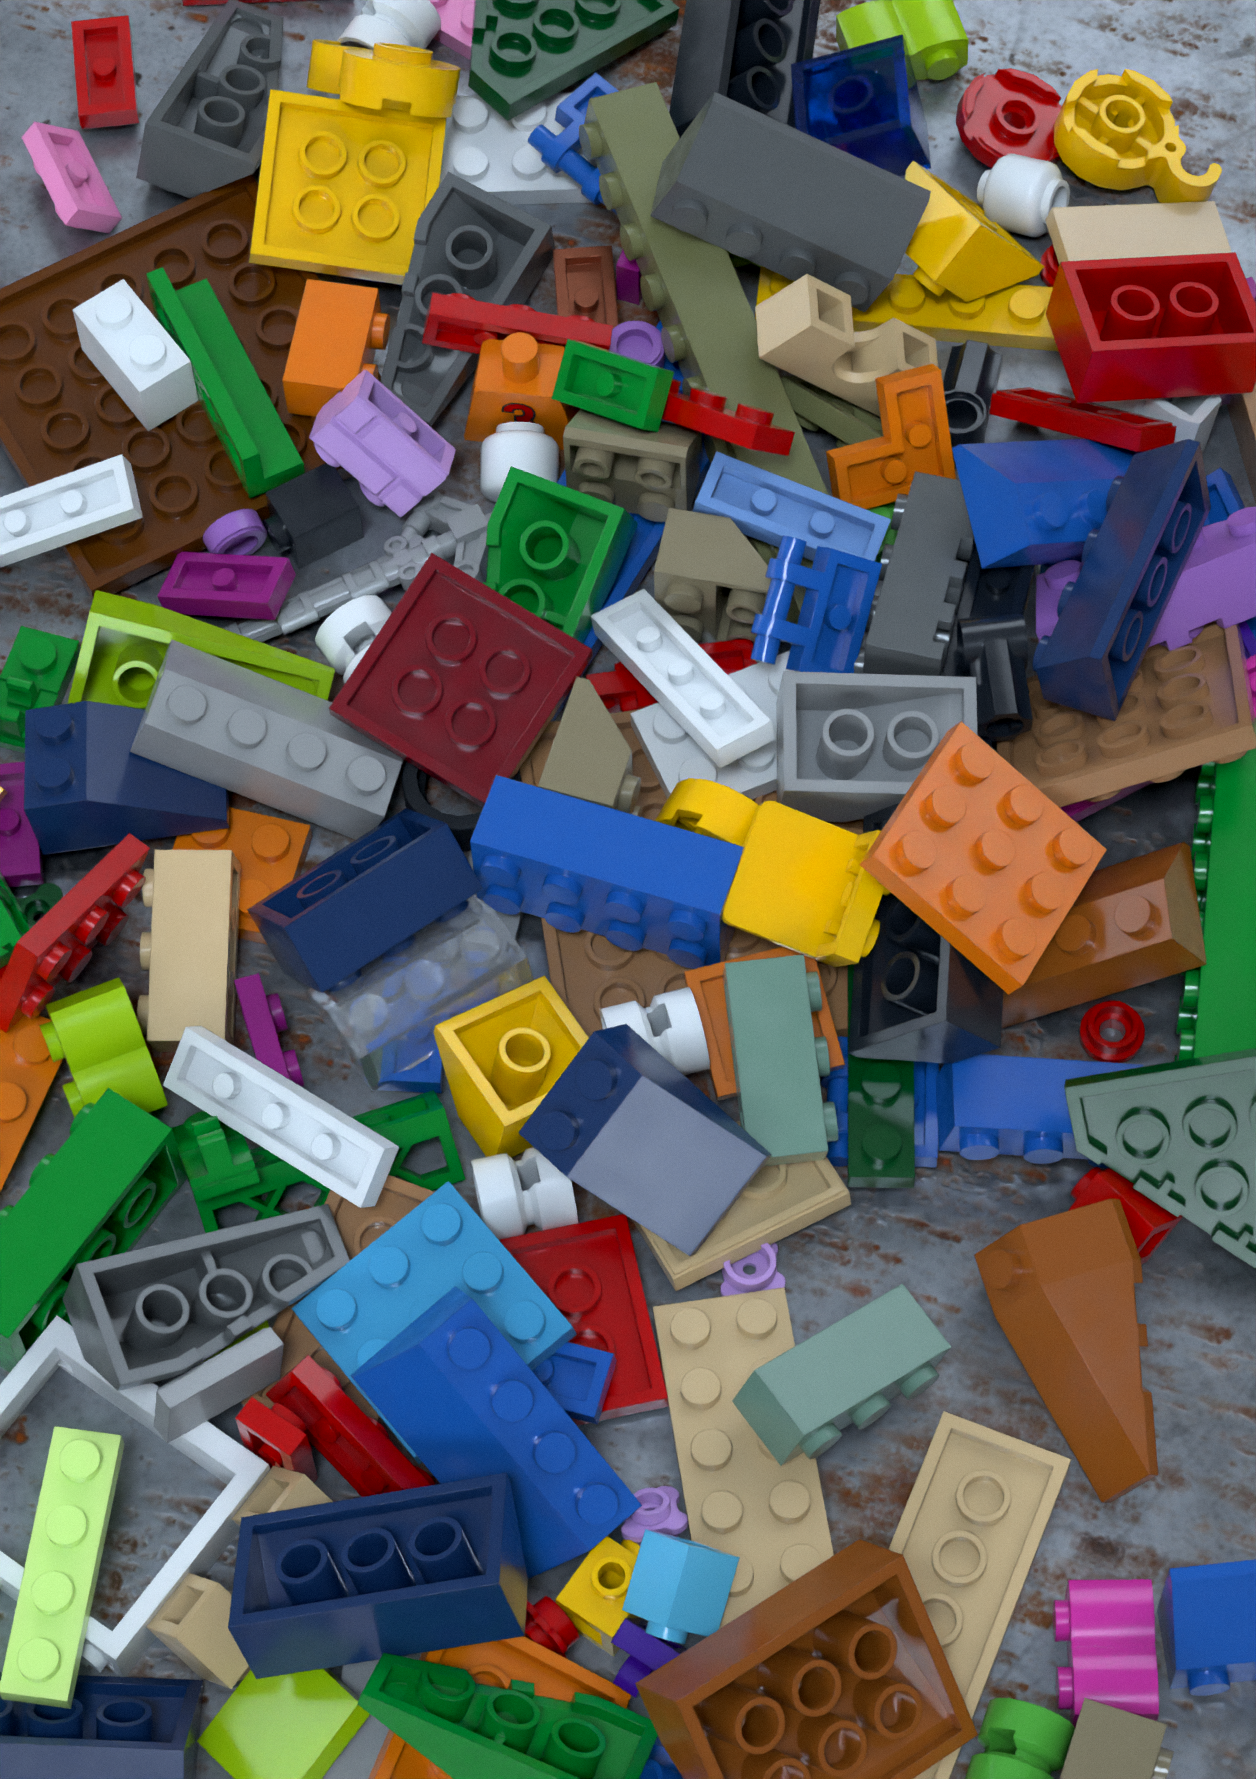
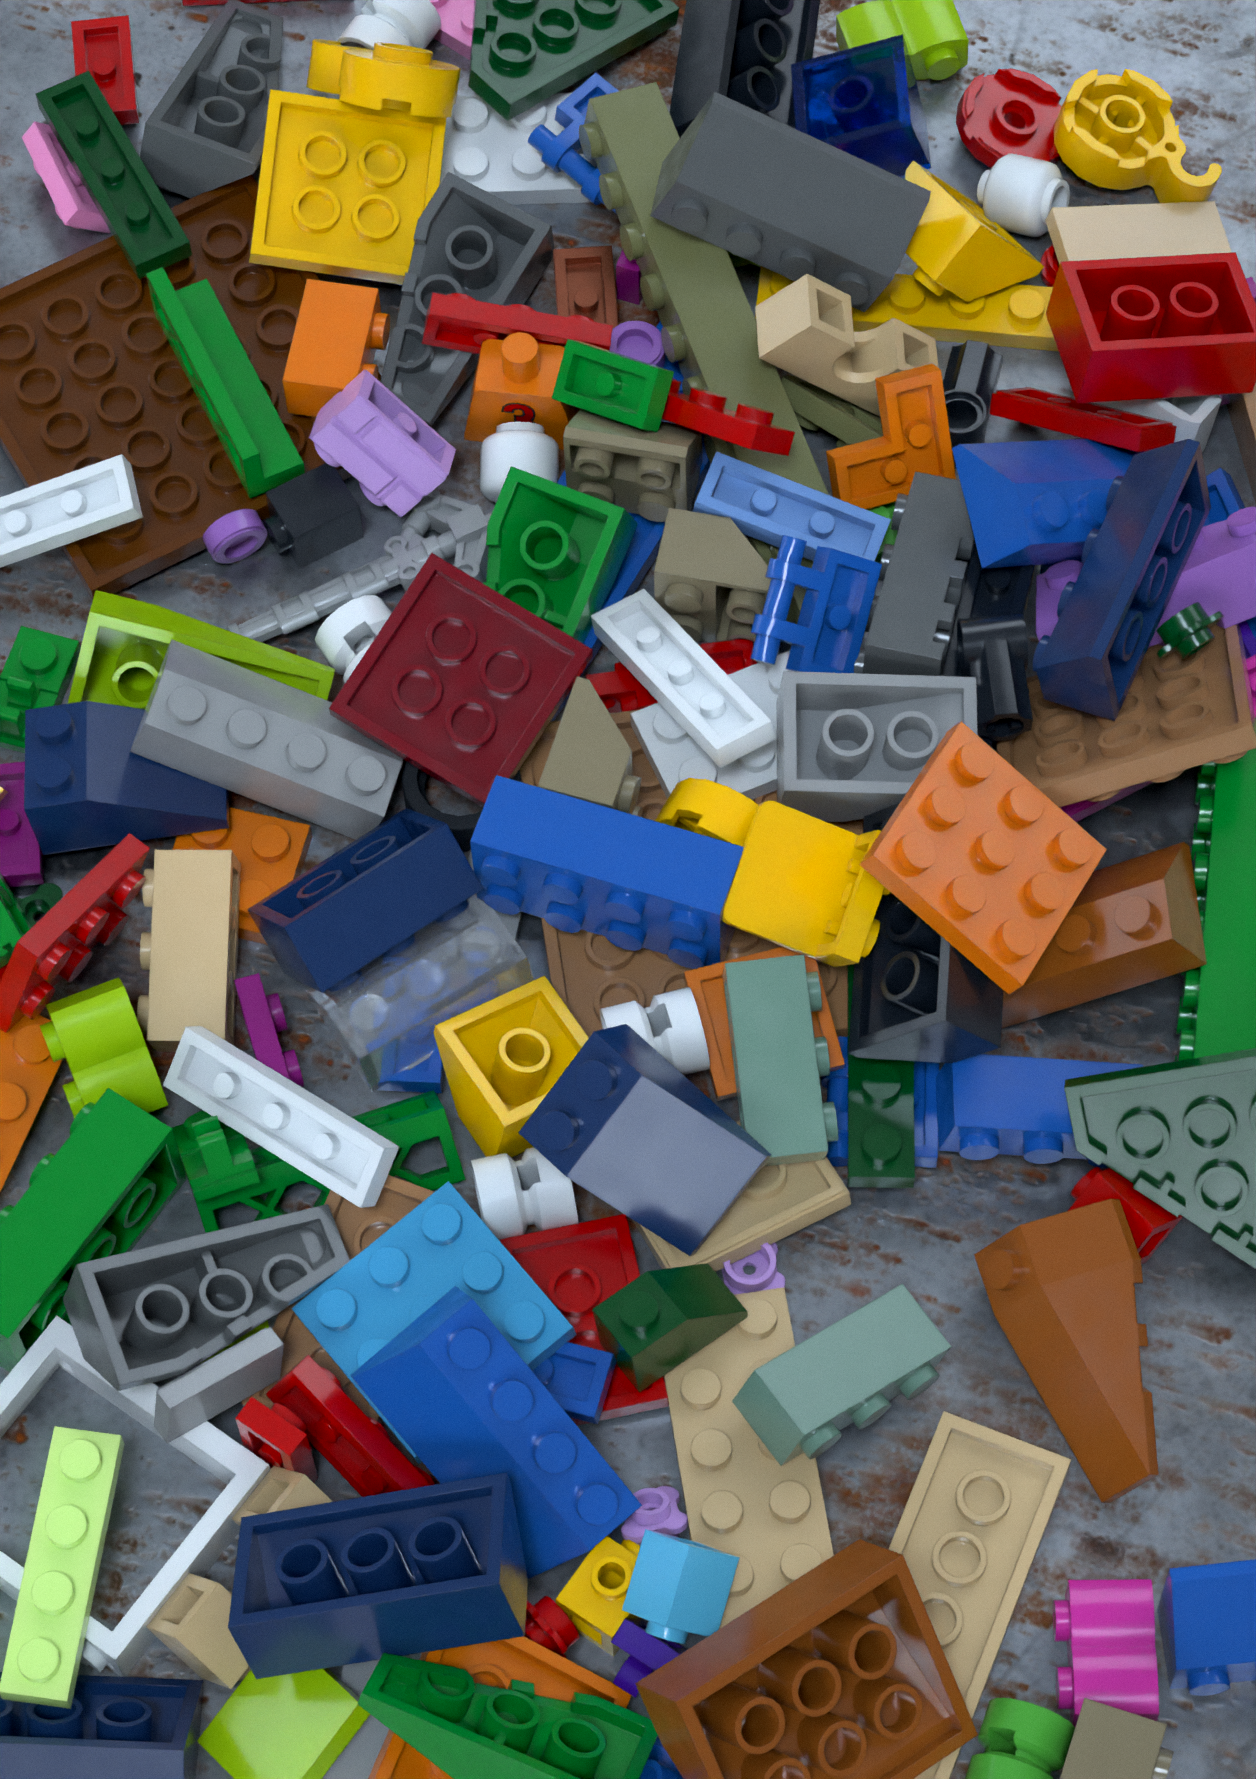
(113, 174): none -> dark green plate
(135, 354): white brick -> none
(227, 585): magenta plate -> none
(665, 1320): none -> dark green slope
(1117, 1016): red plate -> none
(1187, 631): none -> dark green plate

